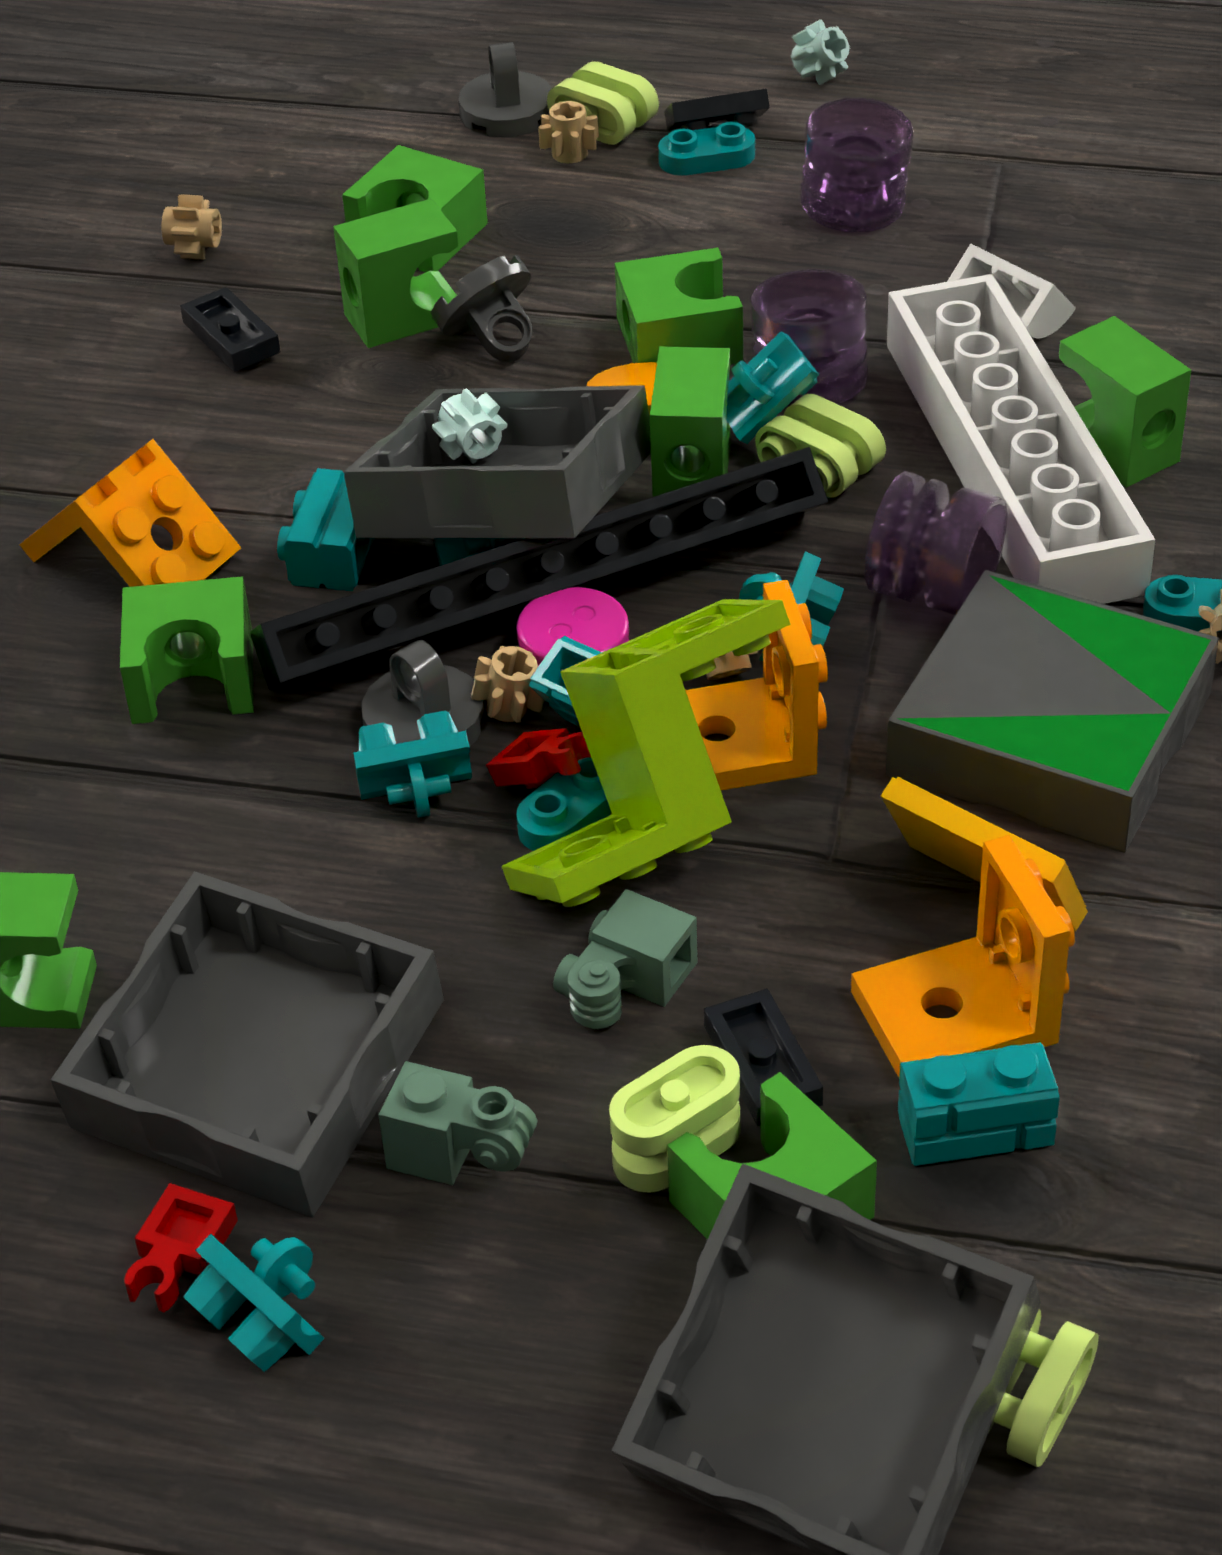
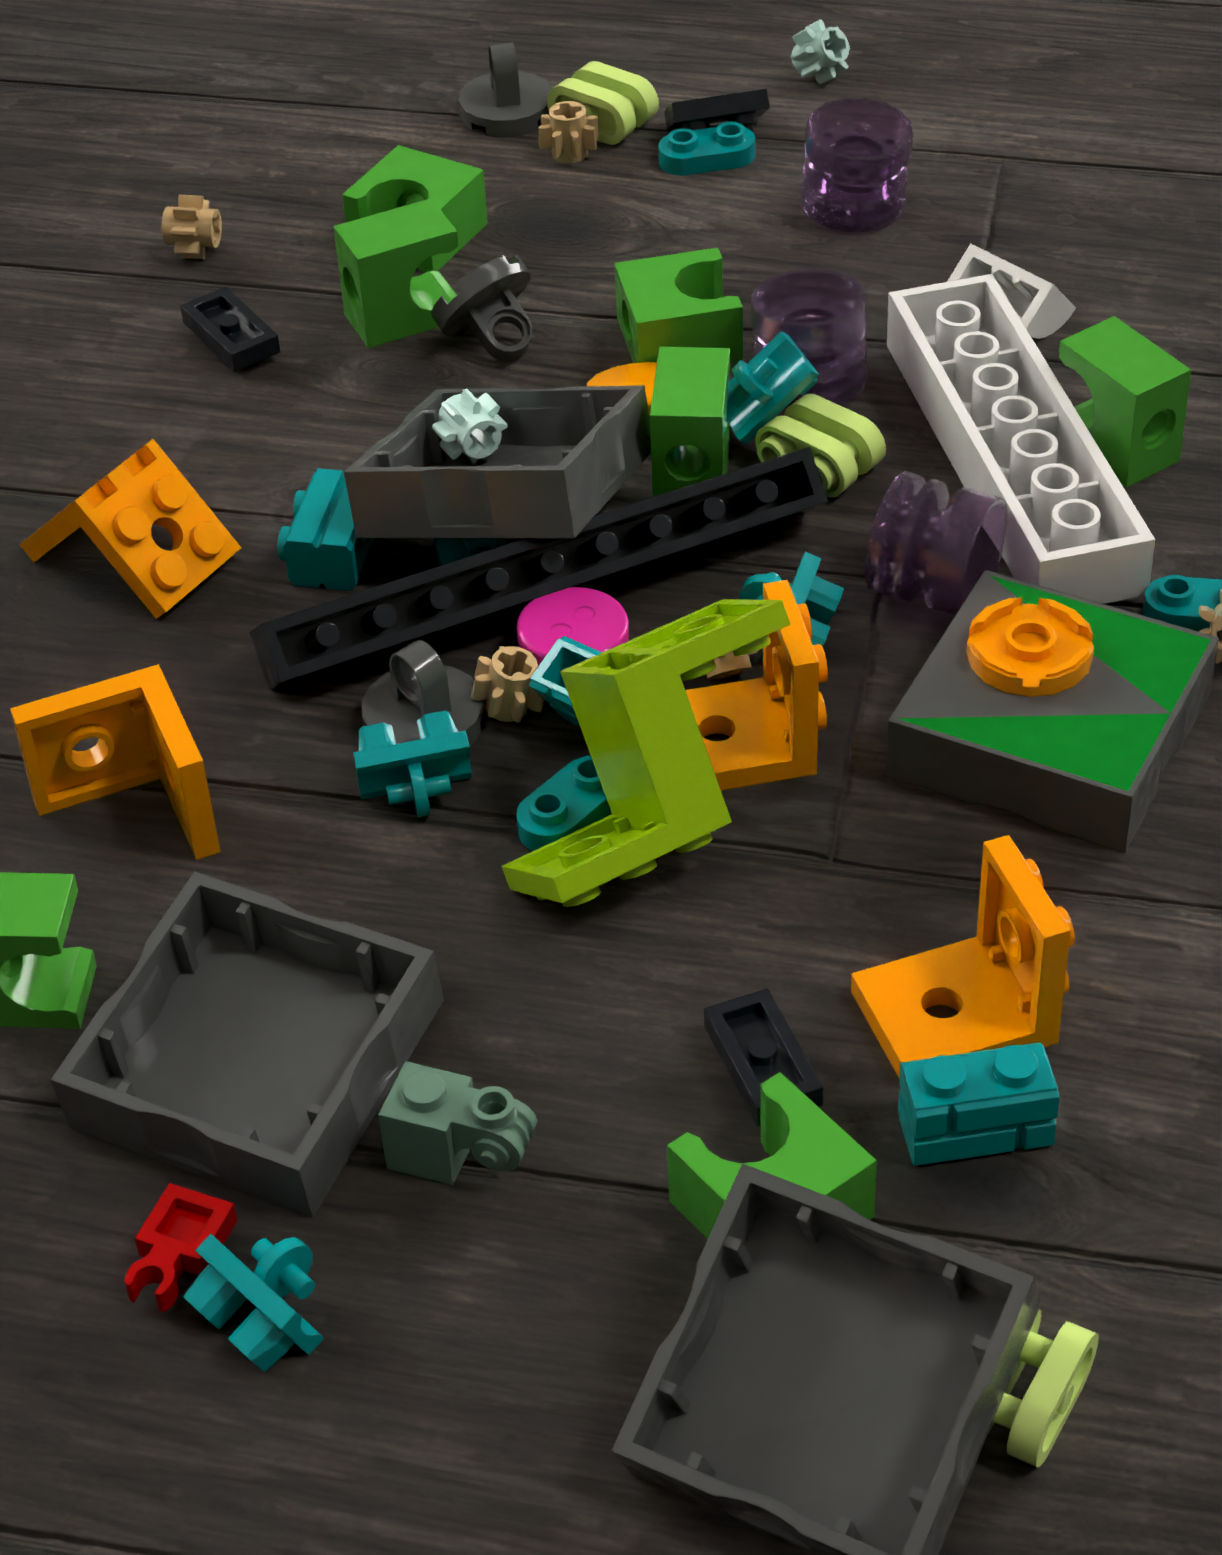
(137, 743): none -> light orange bracket
(184, 633): bright green piece -> none
(537, 757): red plate -> none
(630, 948): sand green brick -> none
(686, 1093): yellowish green brick -> none
(958, 838): yellow tile -> none
(1030, 647): none -> light orange tile

